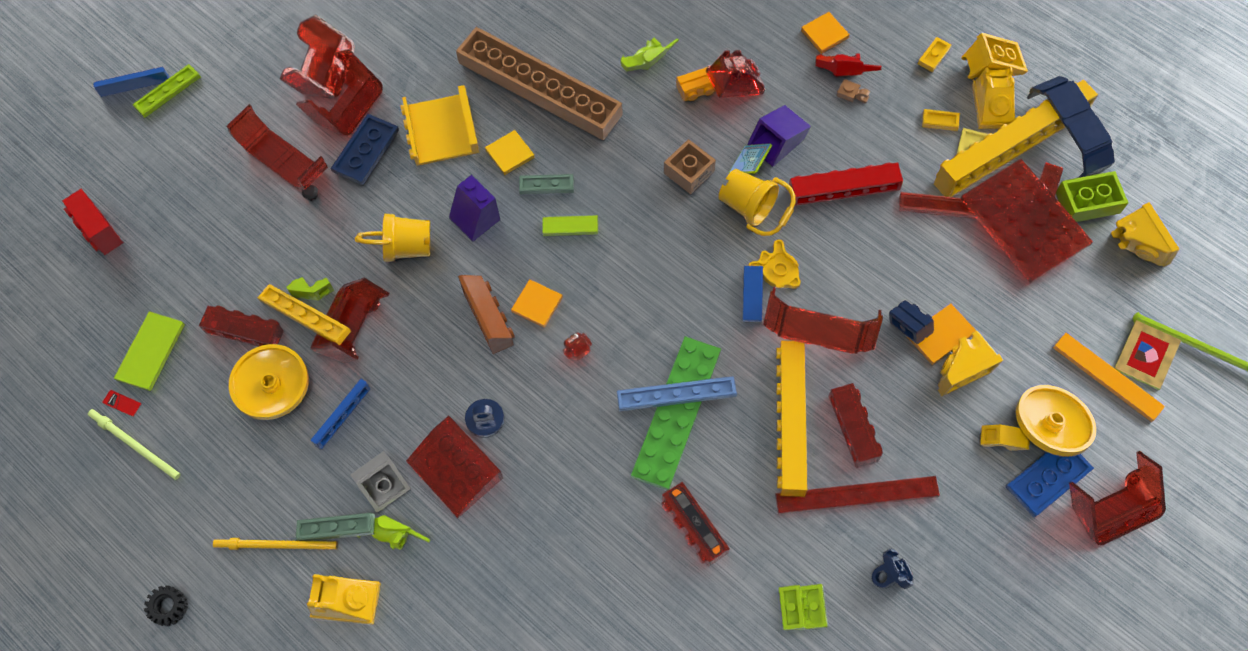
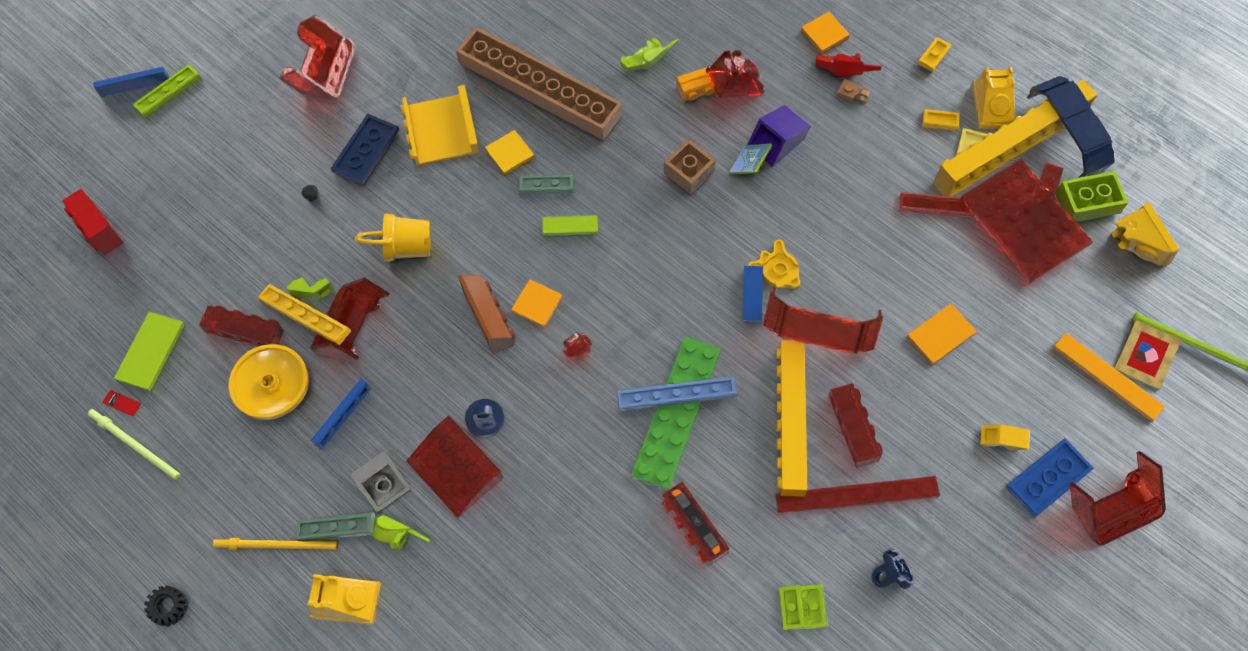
(274, 151): clear red windscreen -> none
(355, 101): clear red windscreen -> none
(473, 208): dark purple slope -> none
(754, 199): yellow piece -> none
(846, 183): red brick -> none
(911, 321): dark blue brick -> none
(967, 363): yellow piece -> none
(995, 54): yellow piece -> none
(1055, 420): yellow dish -> none

